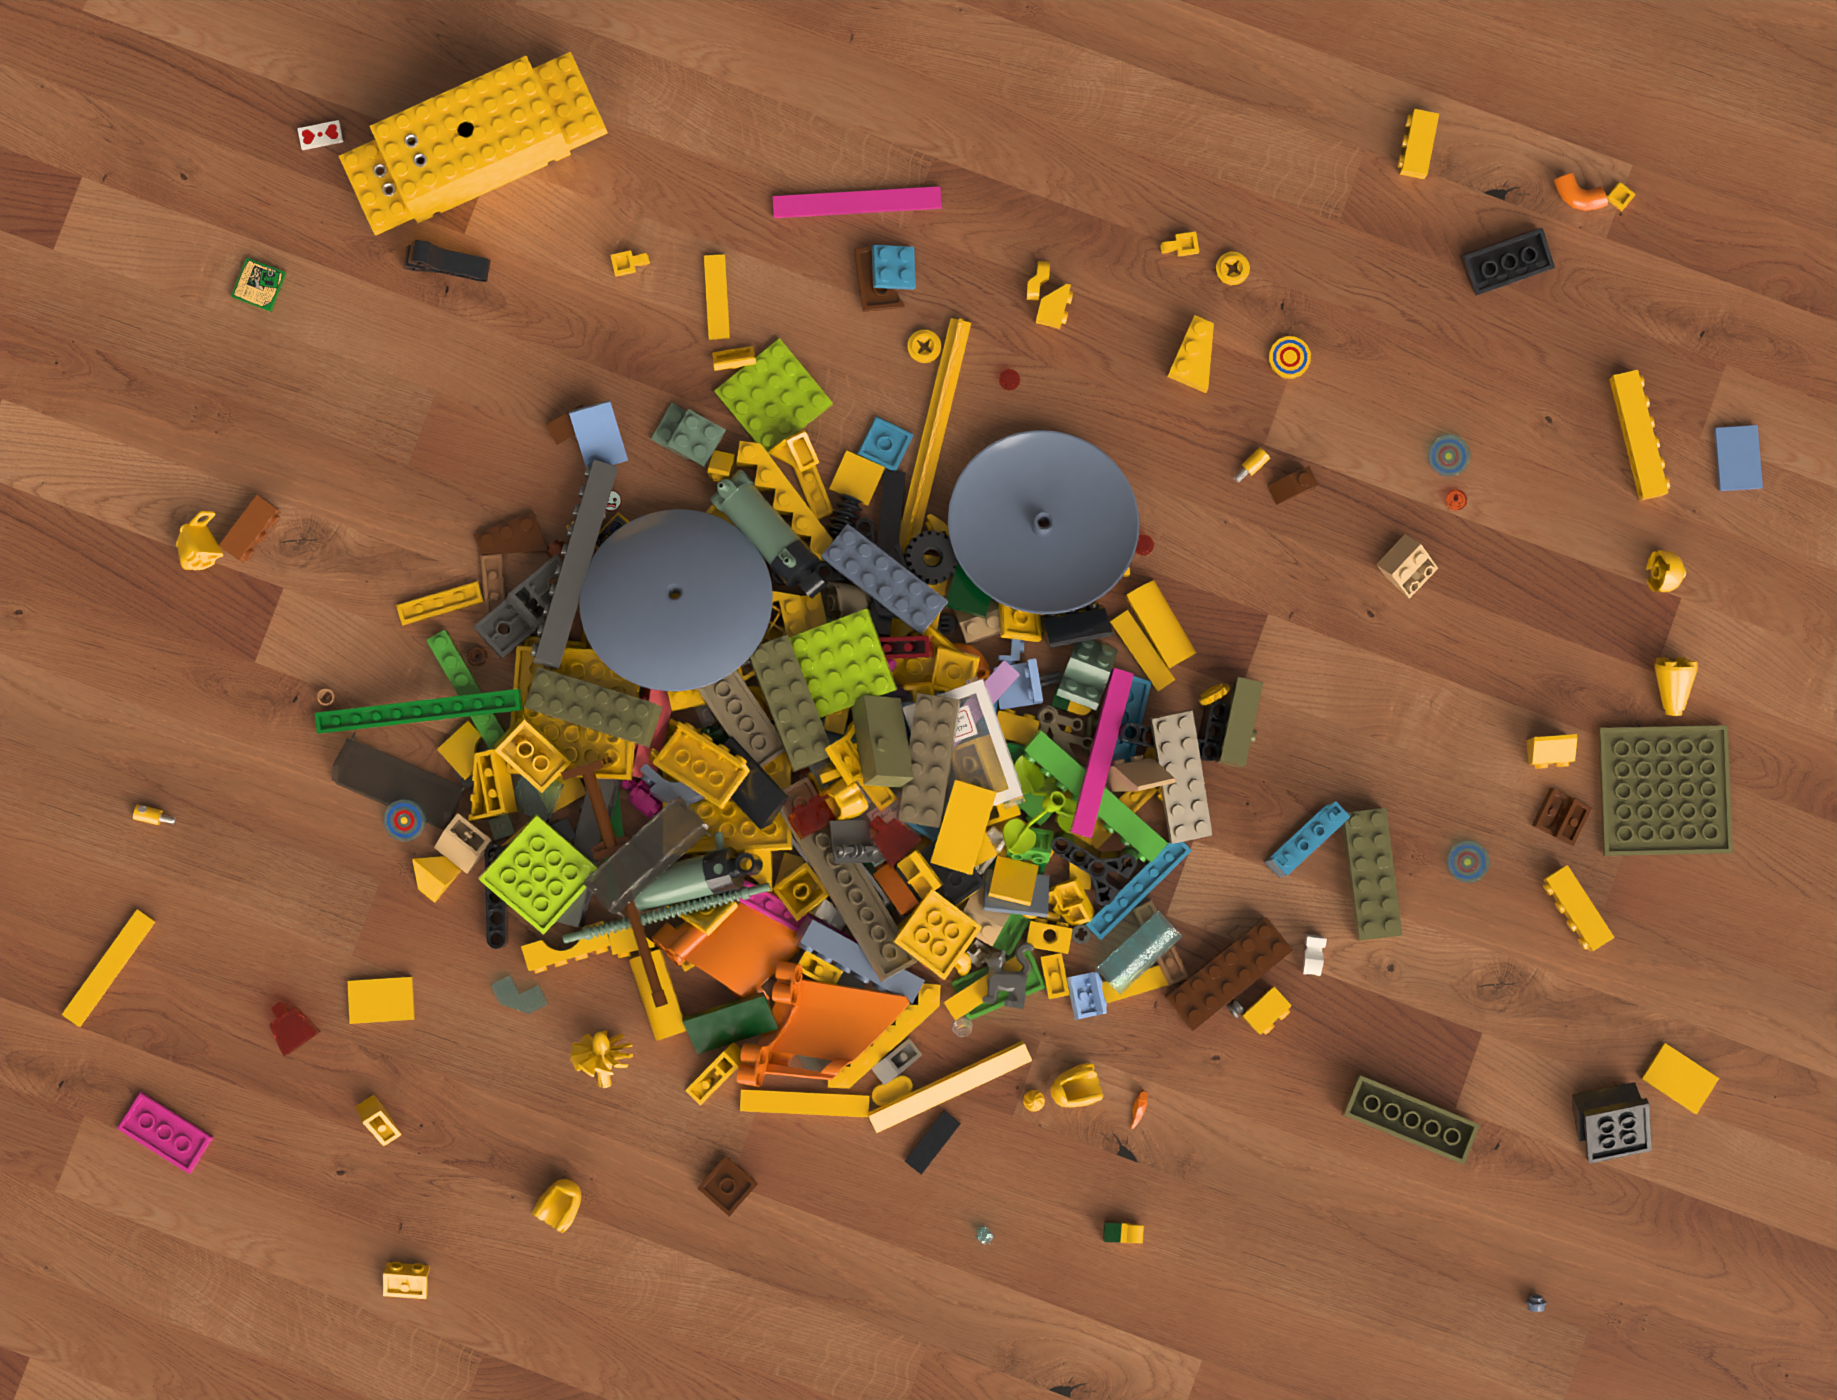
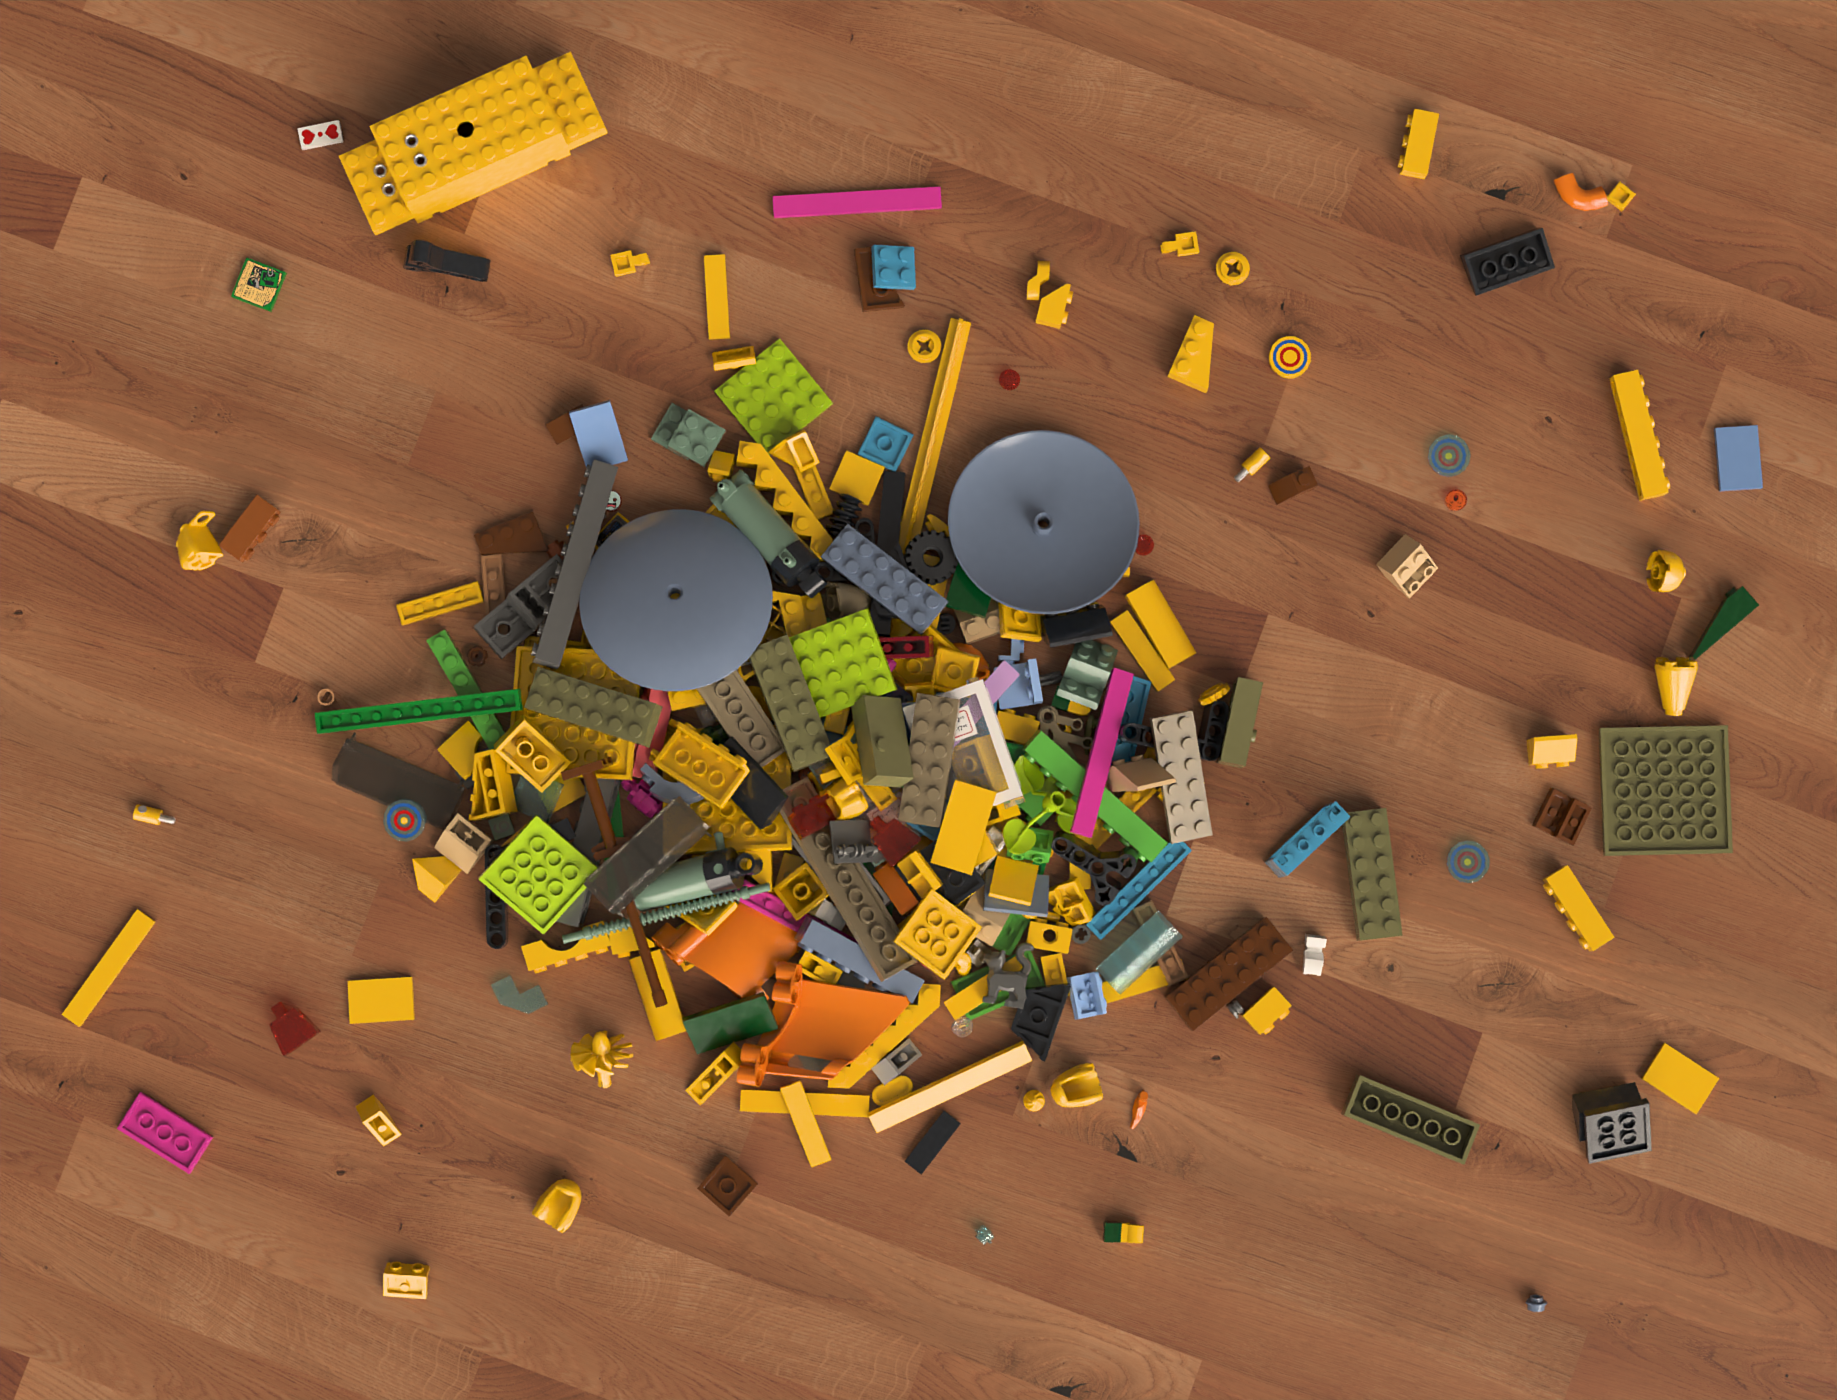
(805, 1123): none -> yellow tile
(1040, 1016): none -> black wing
(1728, 615): none -> dark green slope

